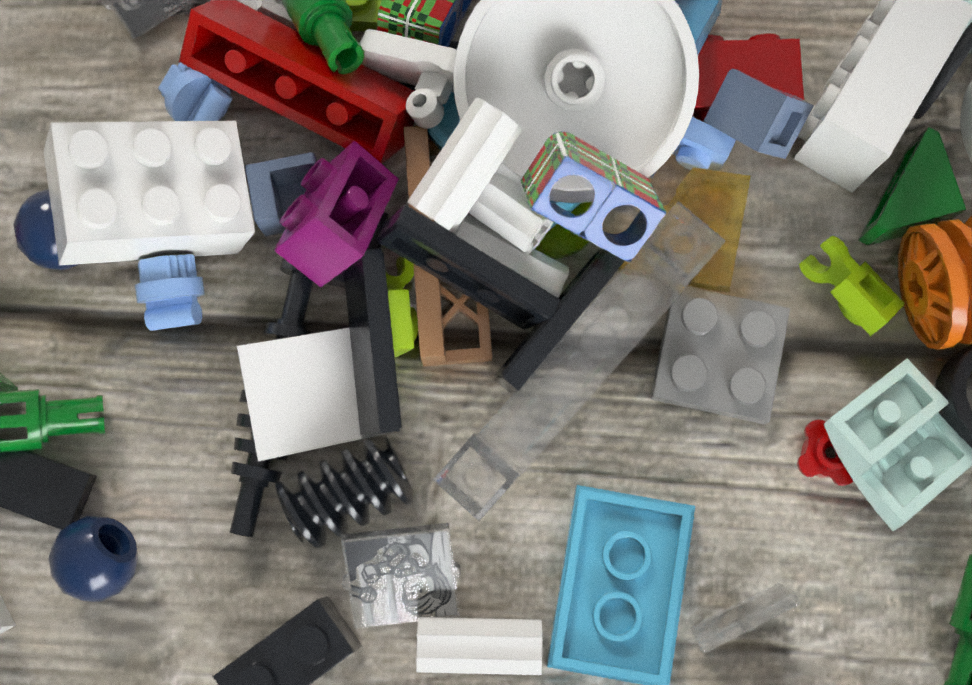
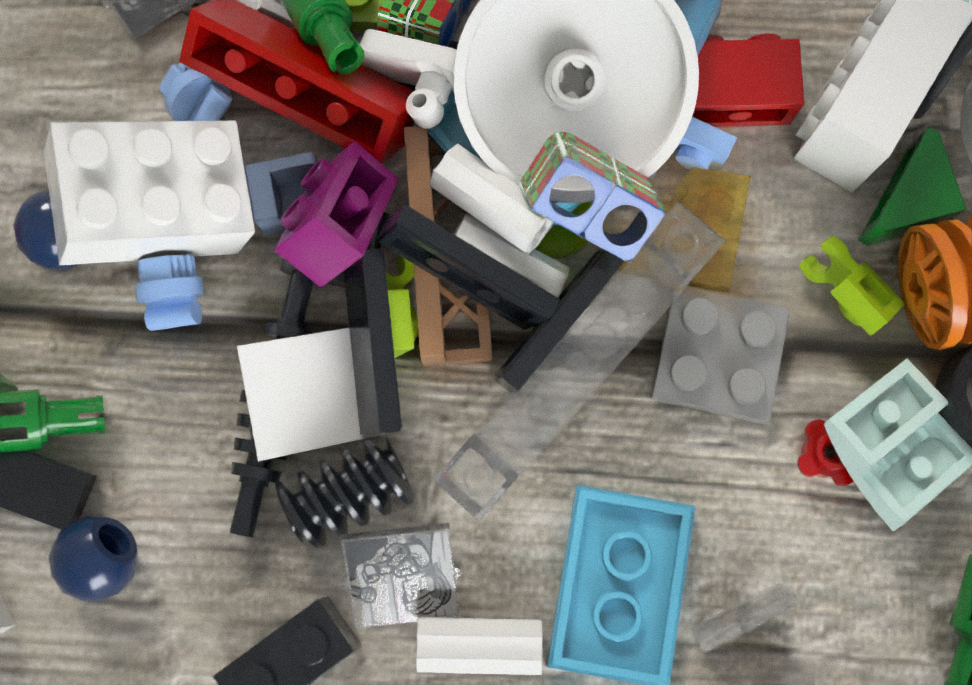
(465, 164): white axle -> none
(758, 114): sand blue panel -> none

